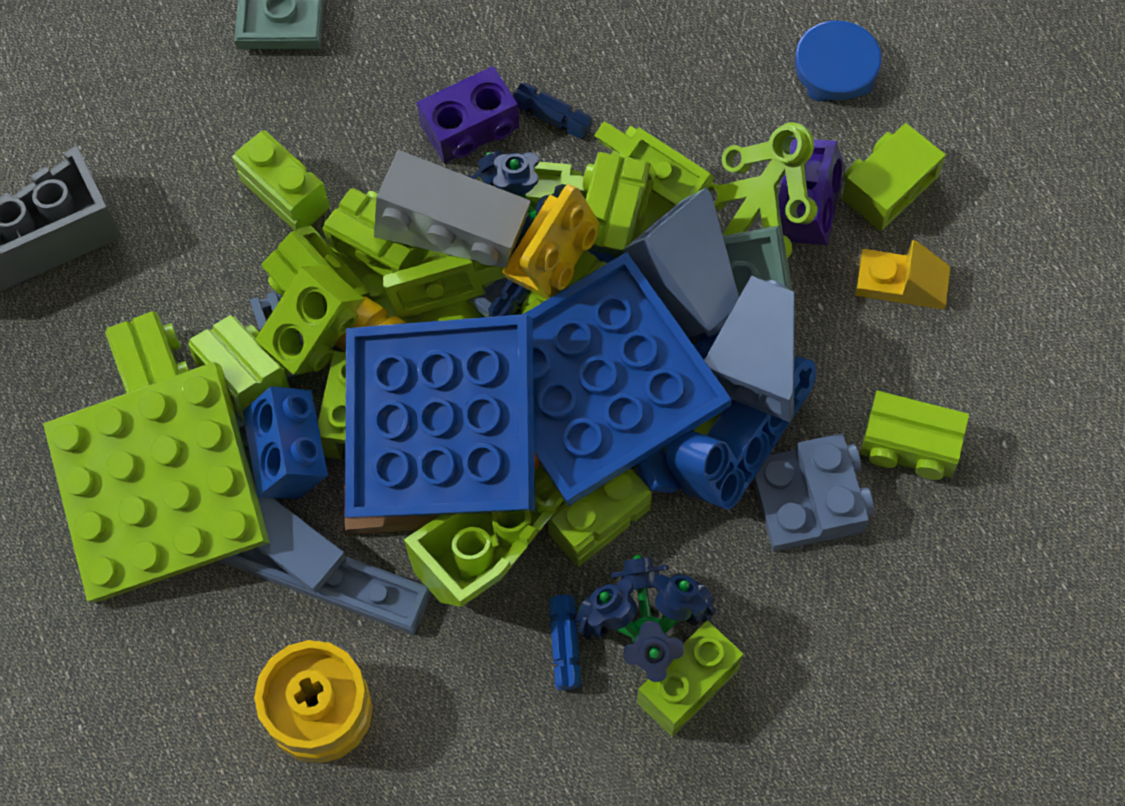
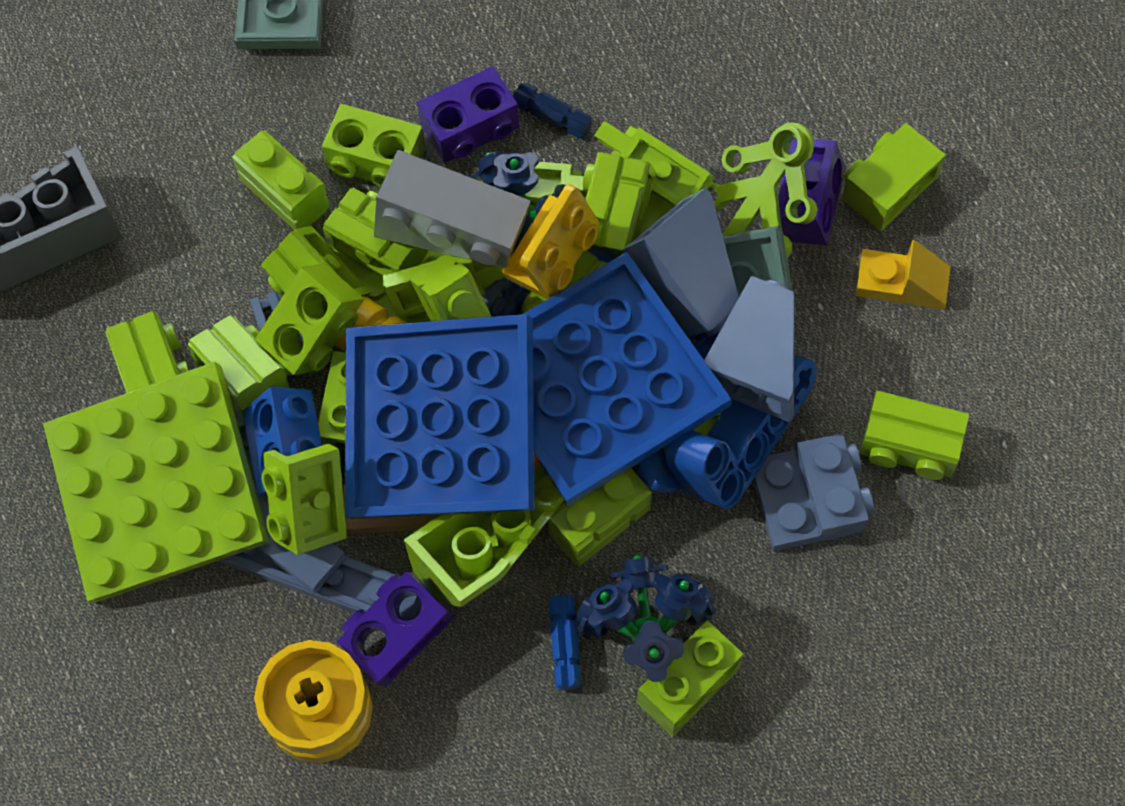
(305, 498): none -> lime bracket
(377, 139): none -> lime brick
(403, 638): none -> dark purple brick
(448, 291): none -> lime brick
(837, 61): blue tile -> none

